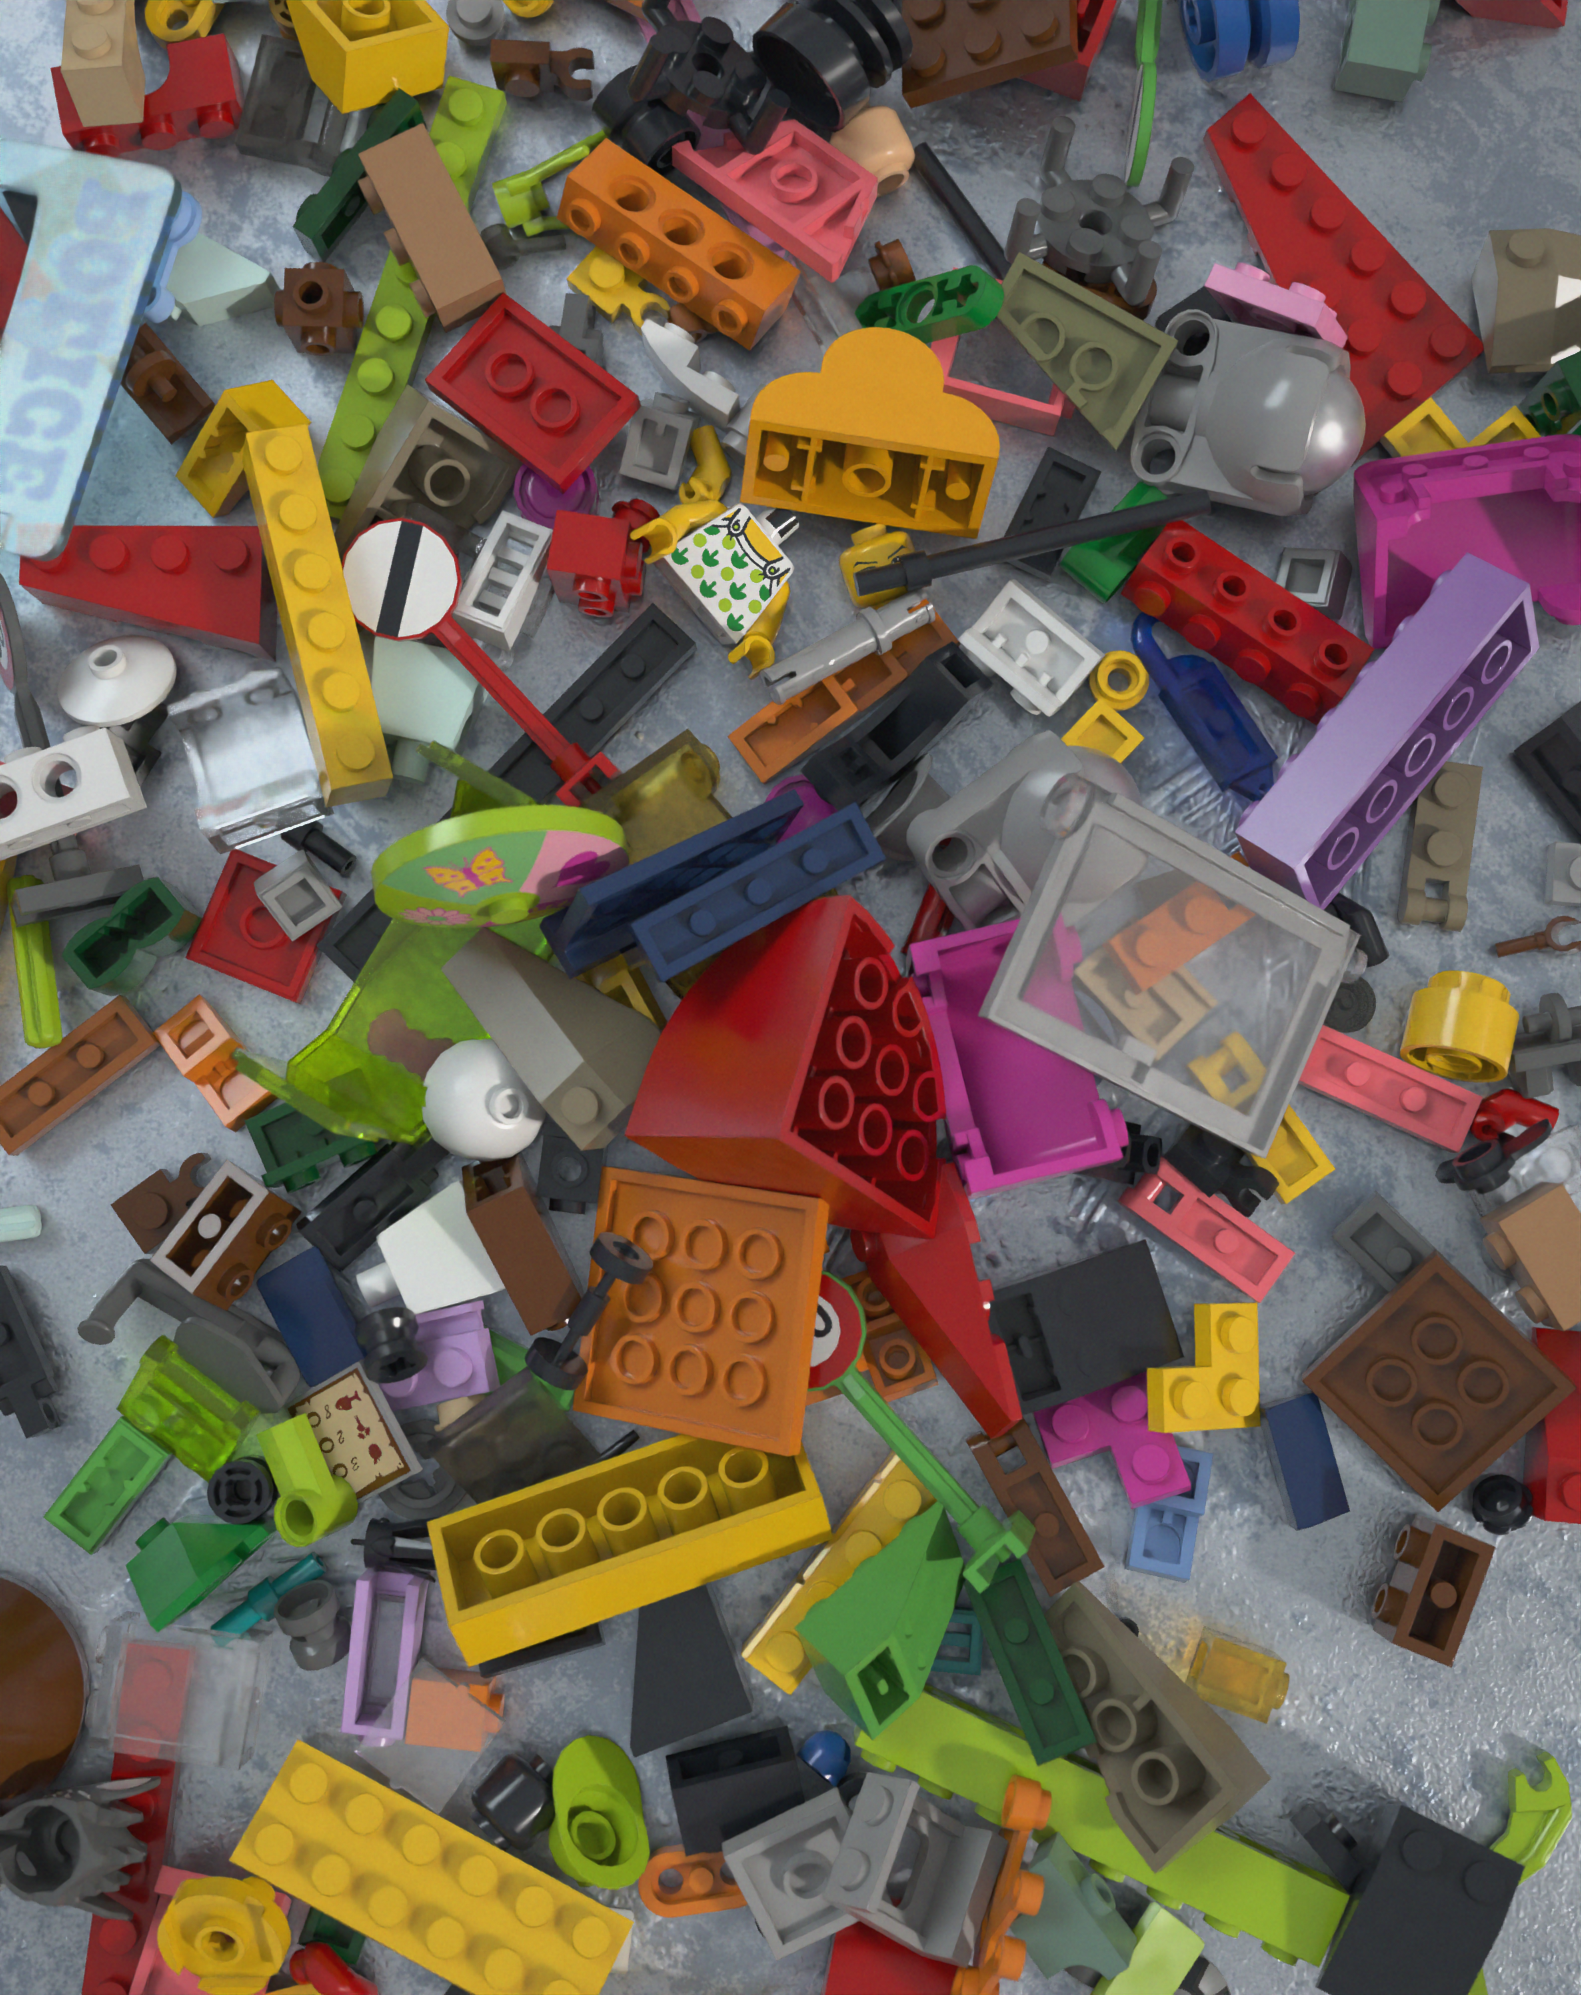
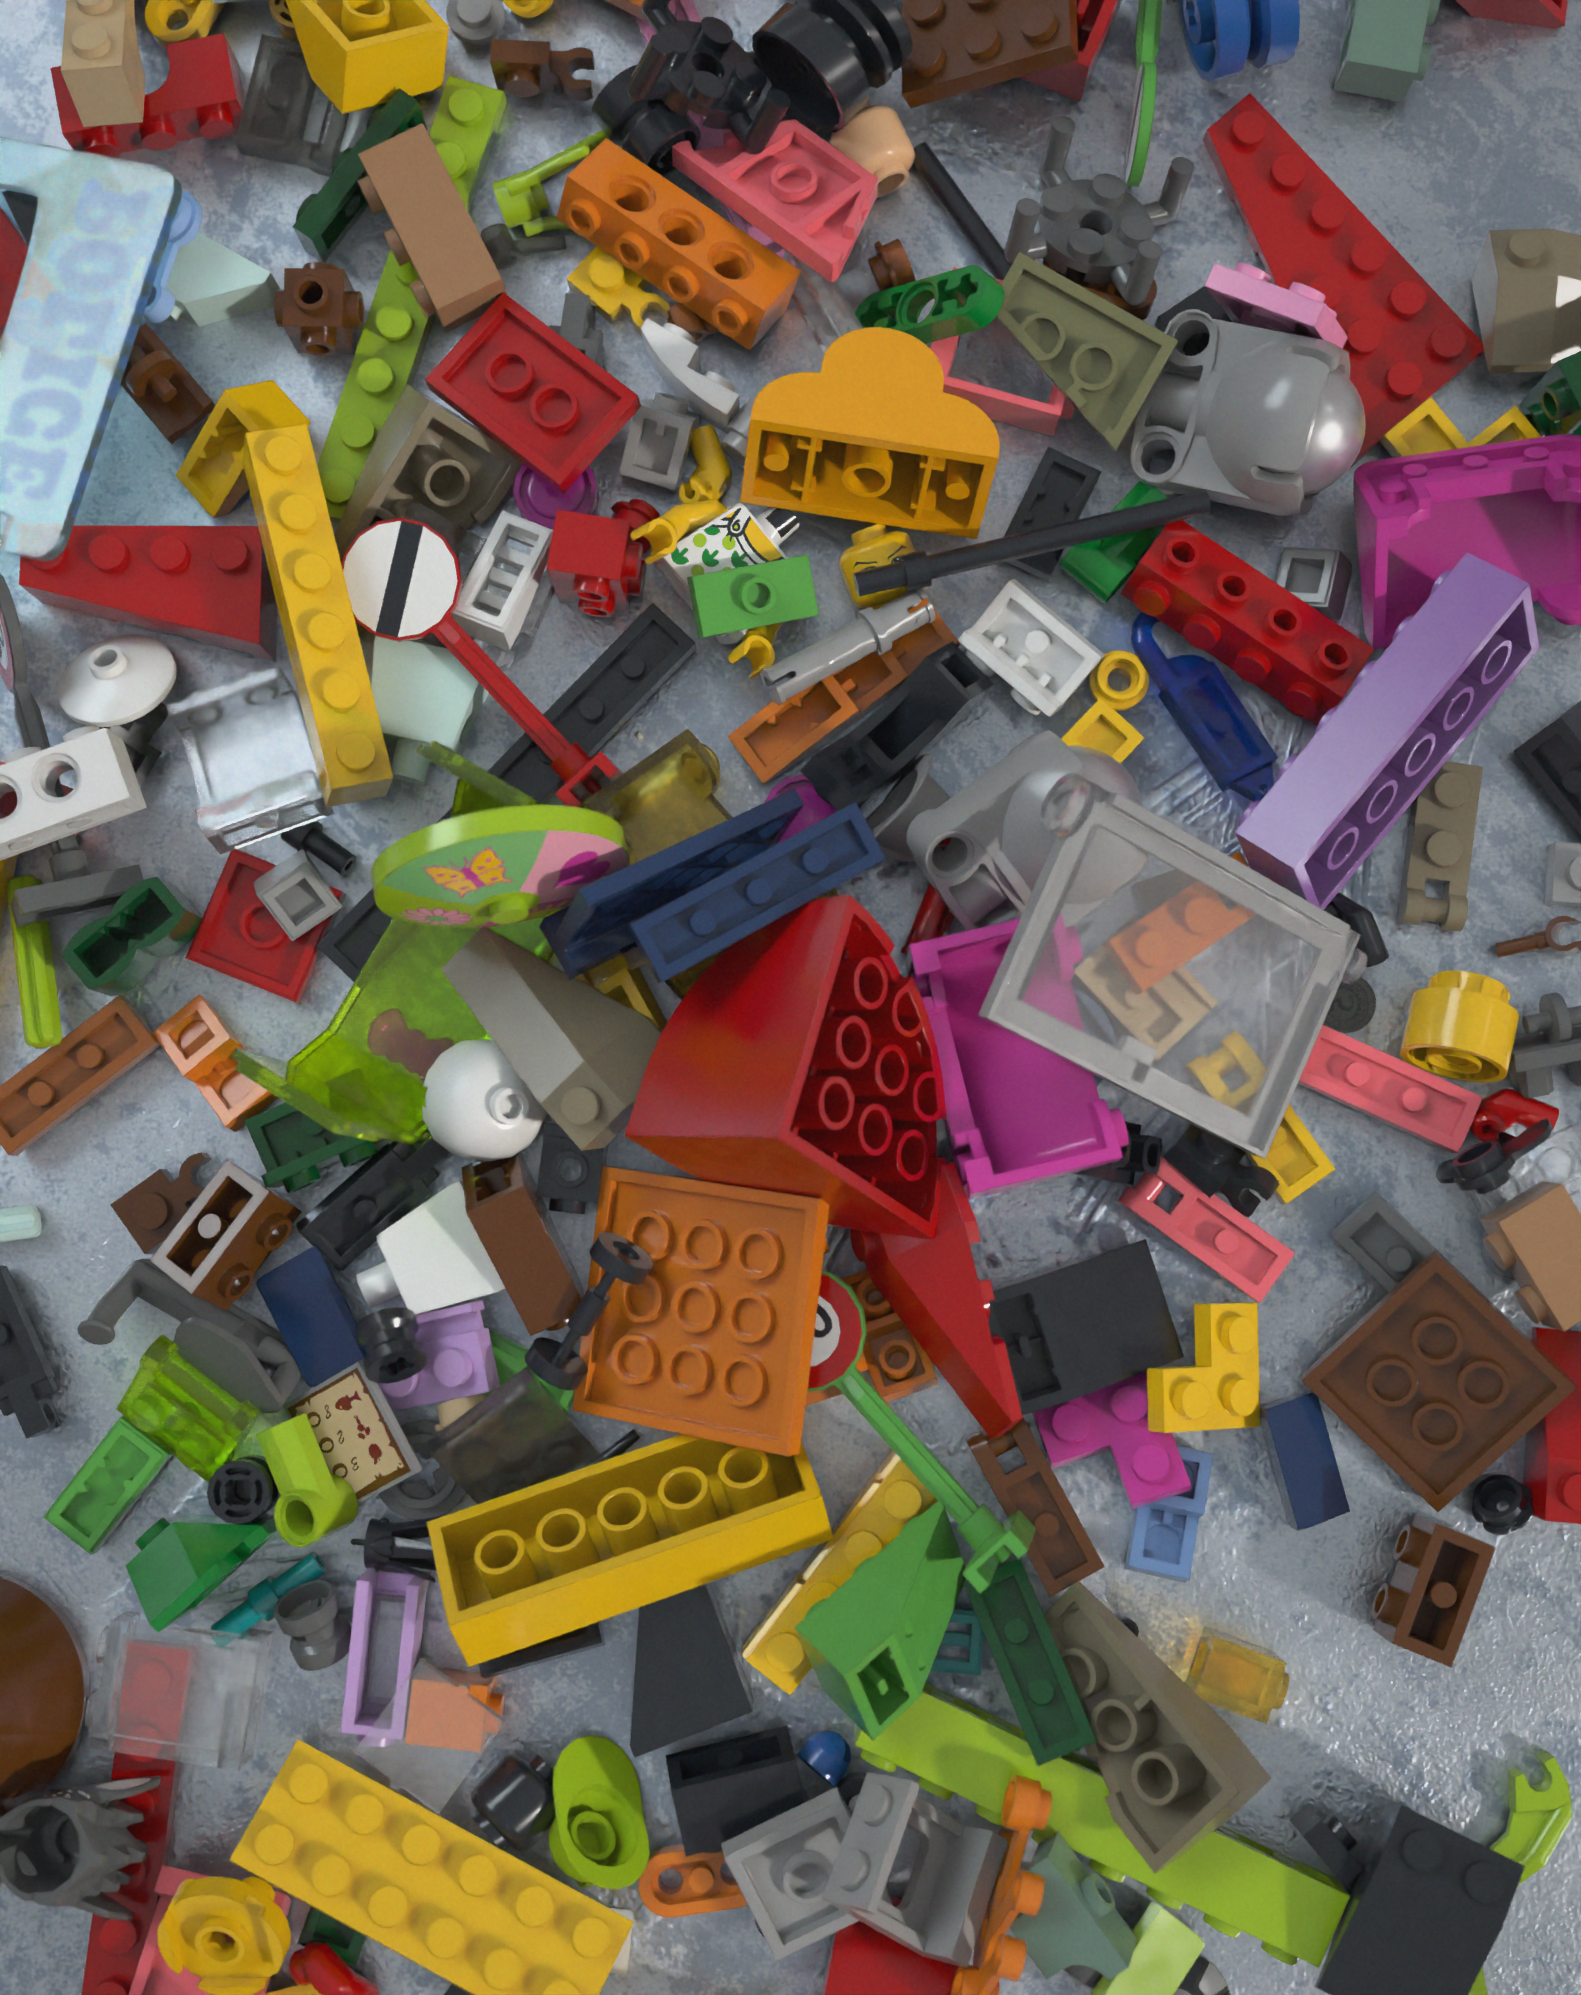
(752, 596): none -> bright green plate

